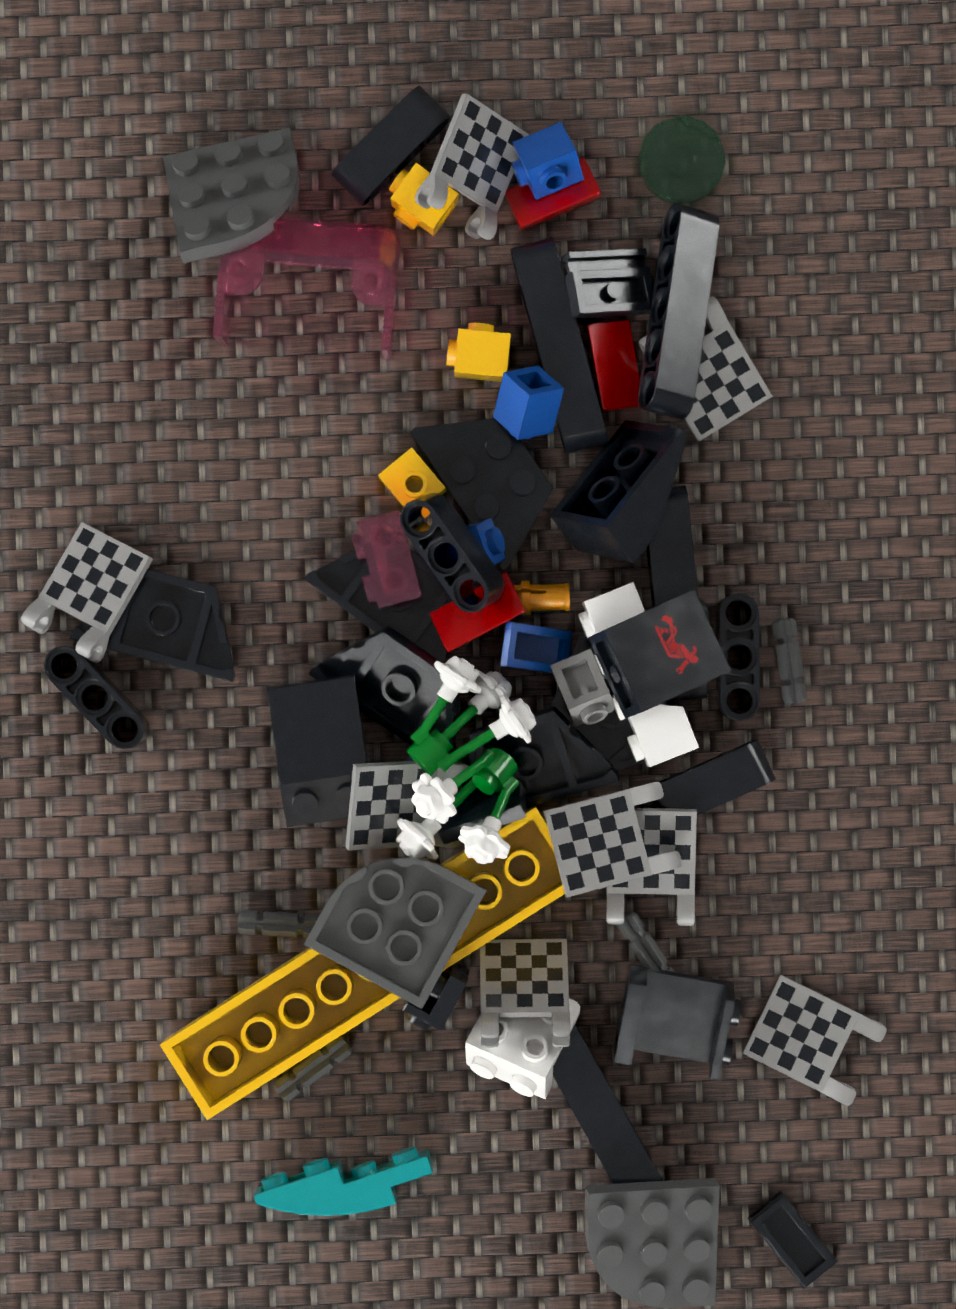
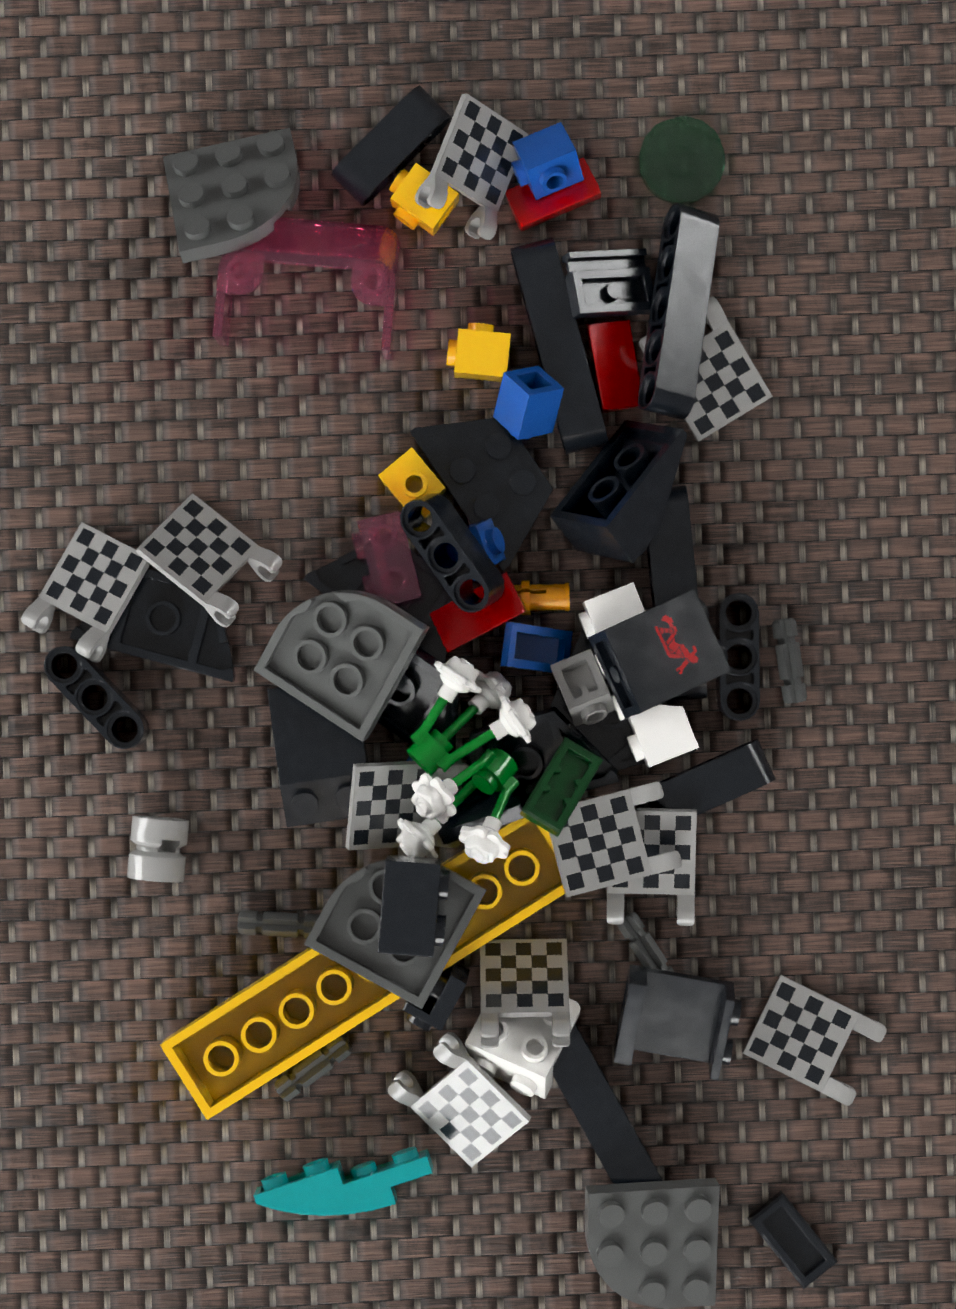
(158, 849): none -> light grey wheel
(203, 553): none -> light grey flag
(343, 656): none -> dark grey plate
(410, 906): none -> black brick
(464, 1105): none -> flag
(561, 786): none -> dark green plate

